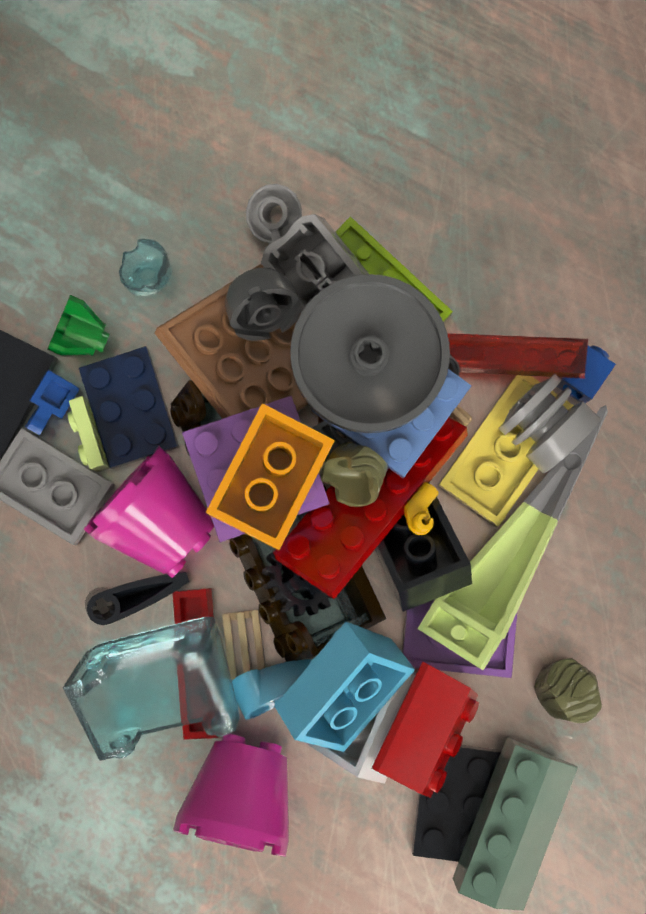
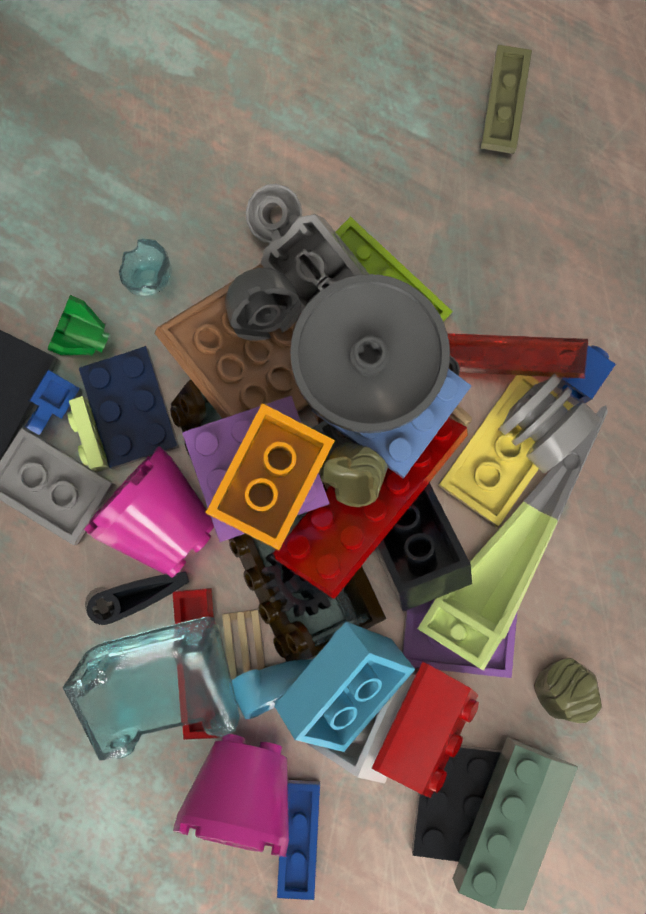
(298, 868): none -> blue plate
(417, 511): yellow arm -> none
(506, 99): none -> olive plate

